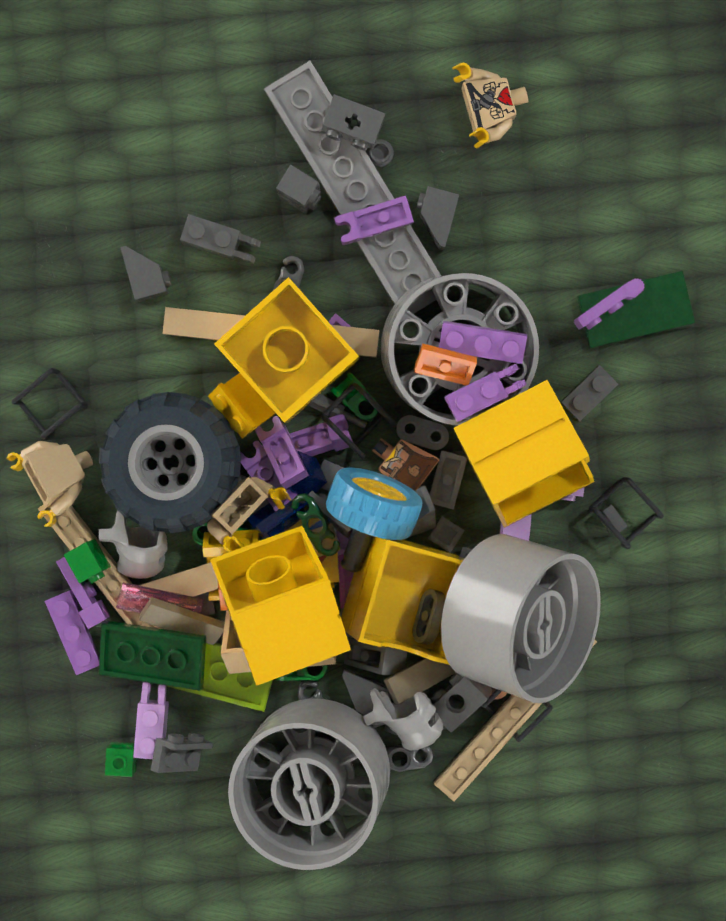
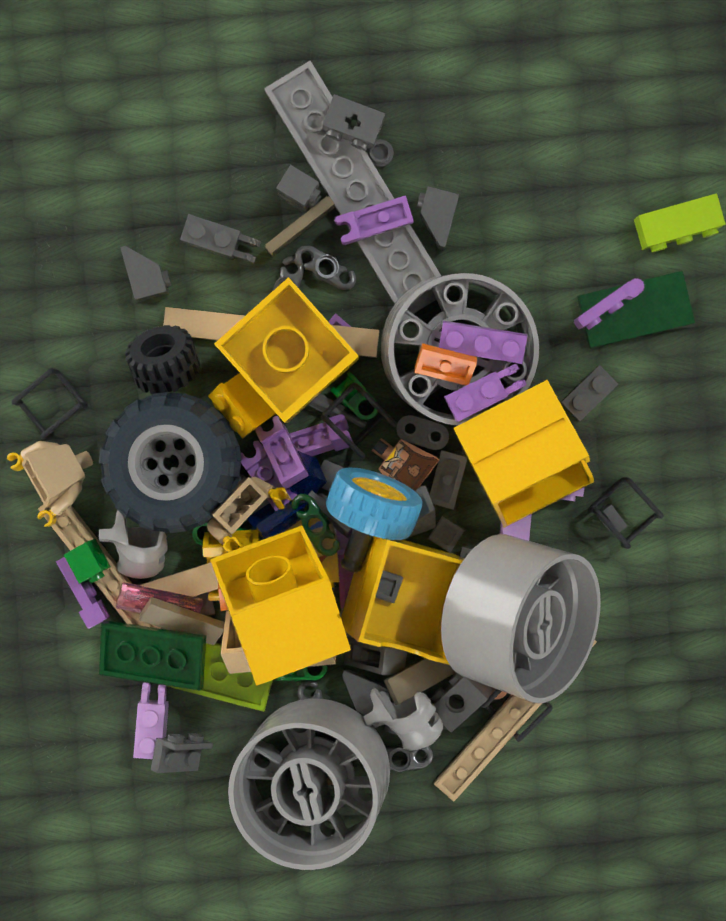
(73, 632): medium lavender plate -> none
(120, 760): green brick -> none
(162, 359): none -> black tyre
(300, 226): none -> dark tan tile
(332, 279): none -> dark grey piece
(389, 586): none -> dark grey tile
(428, 617): dark grey plate -> none
(488, 102): torso -> none
(680, 223): none -> lime brick

